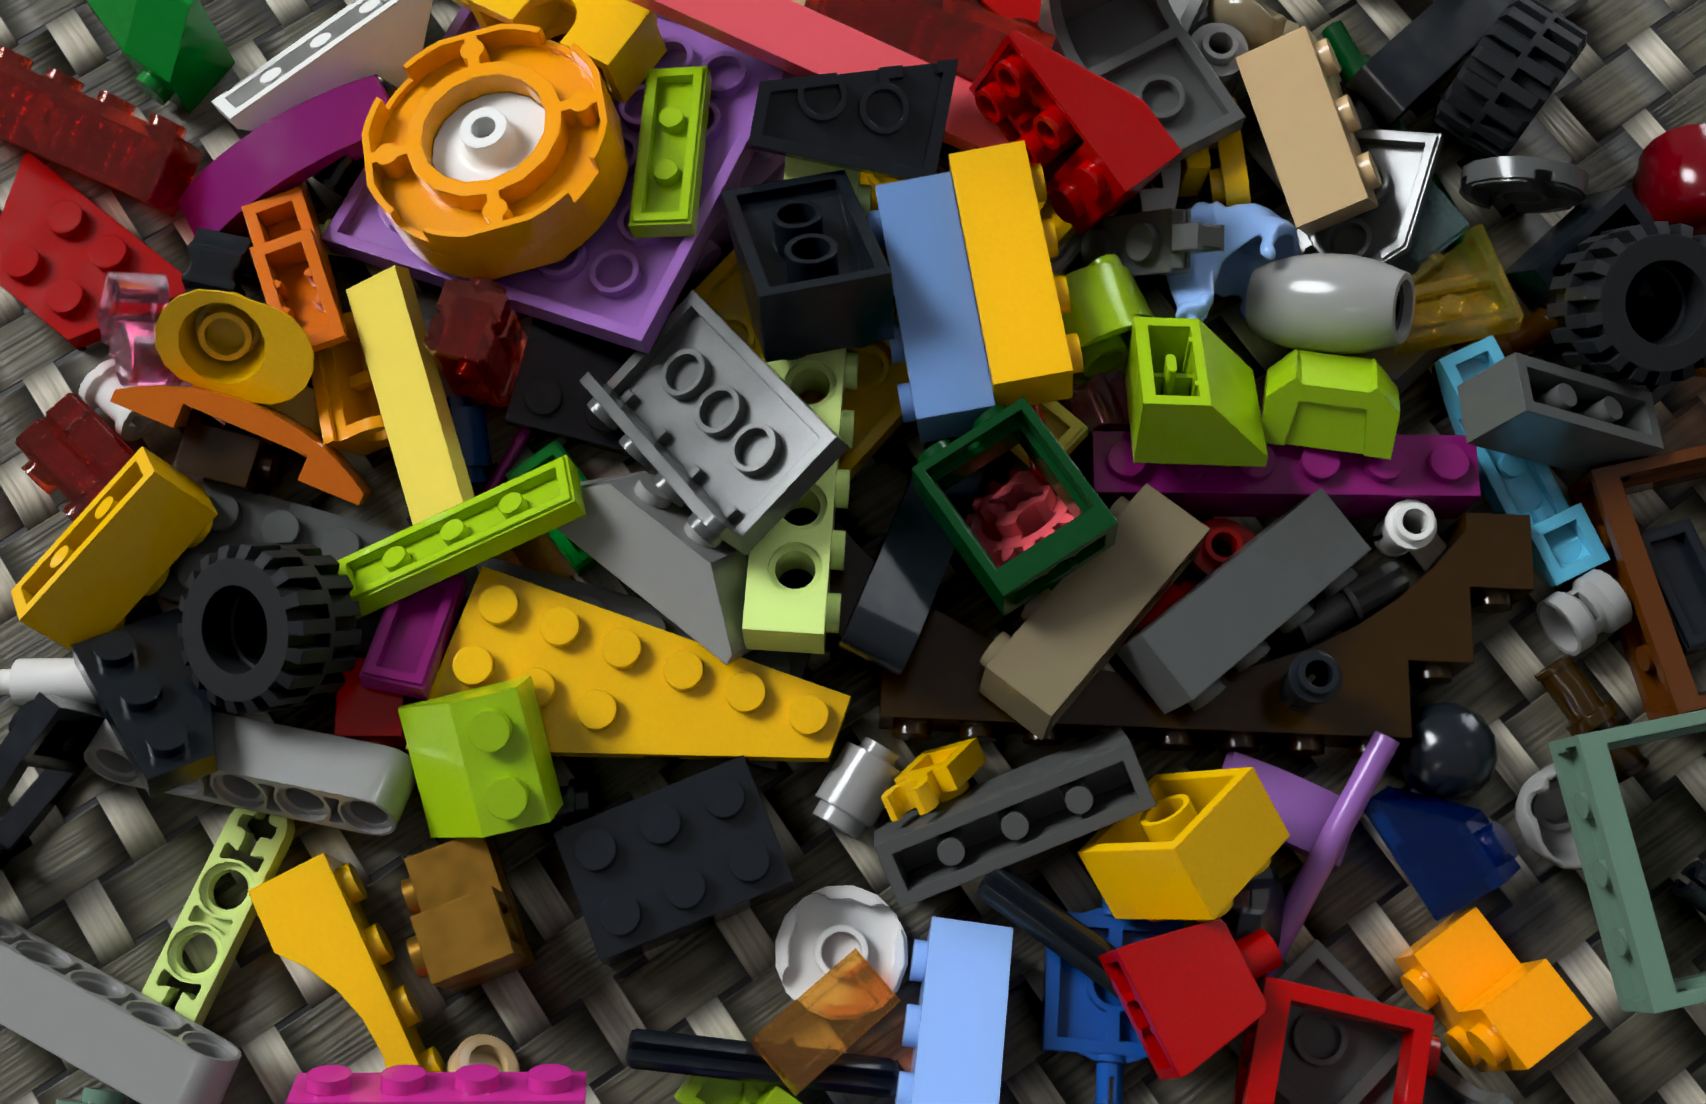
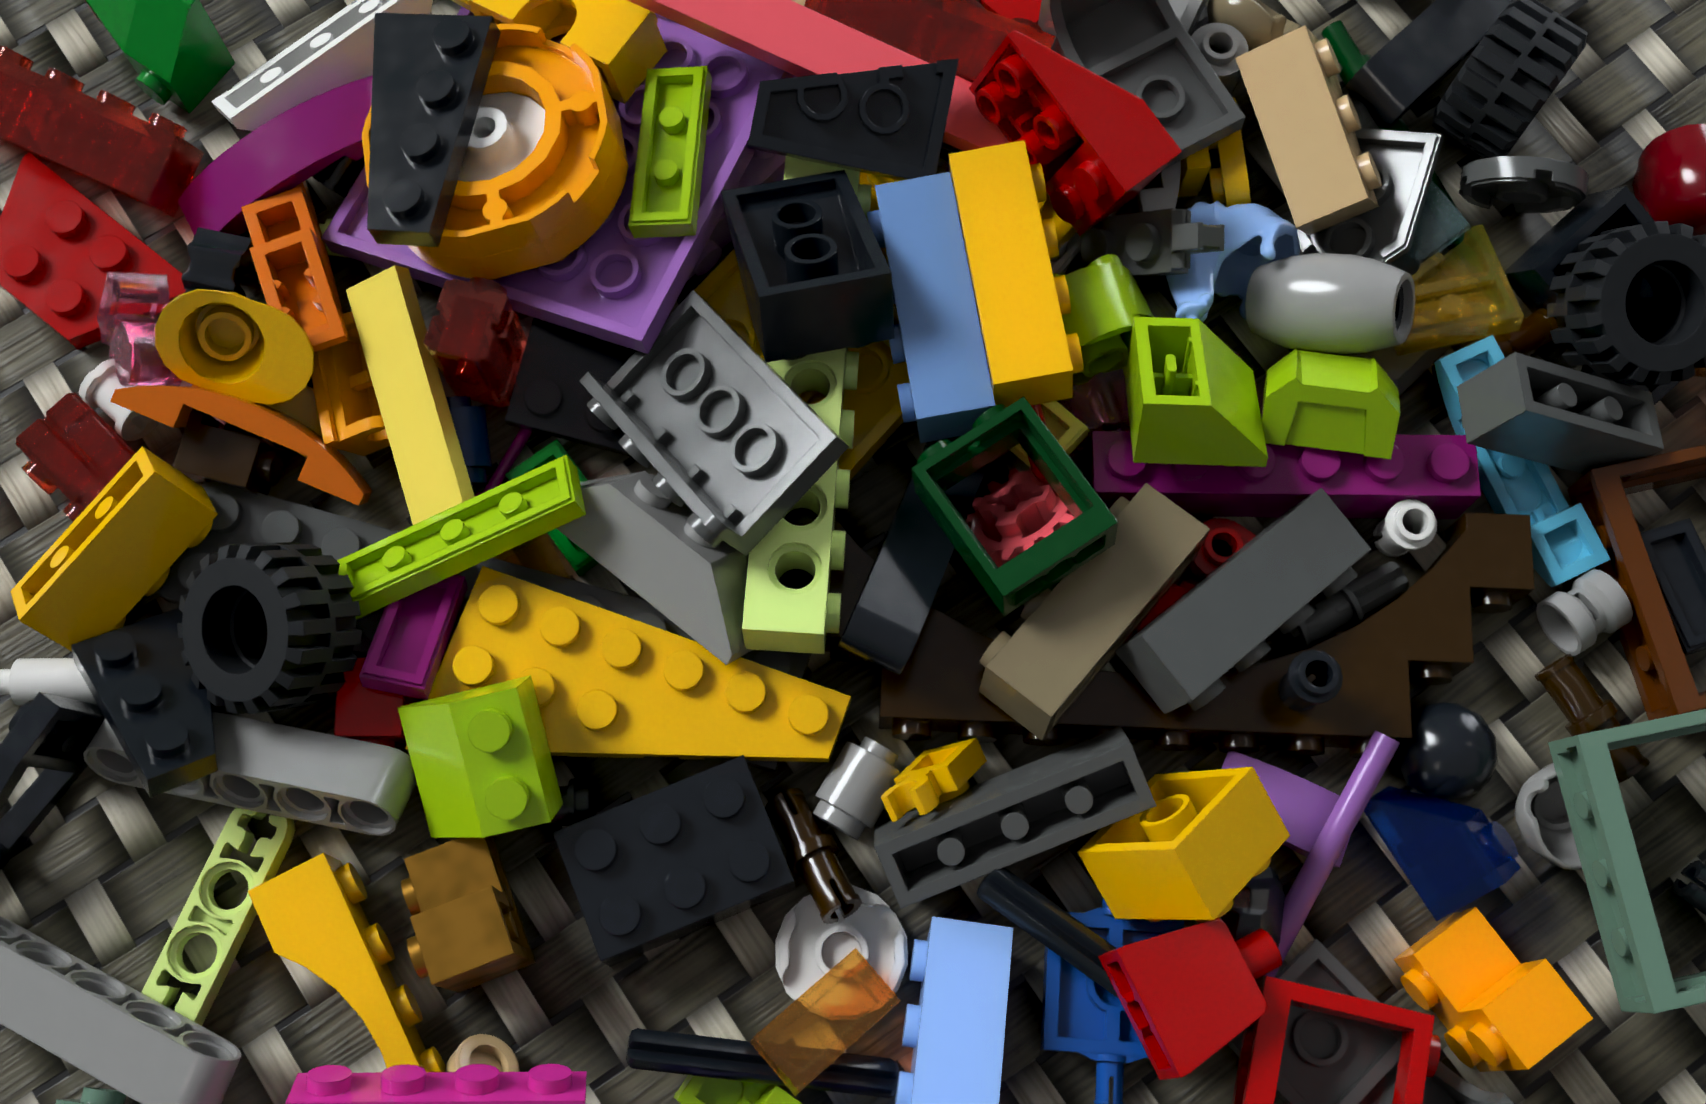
(422, 118): none -> black wing
(813, 856): none -> dark brown pin

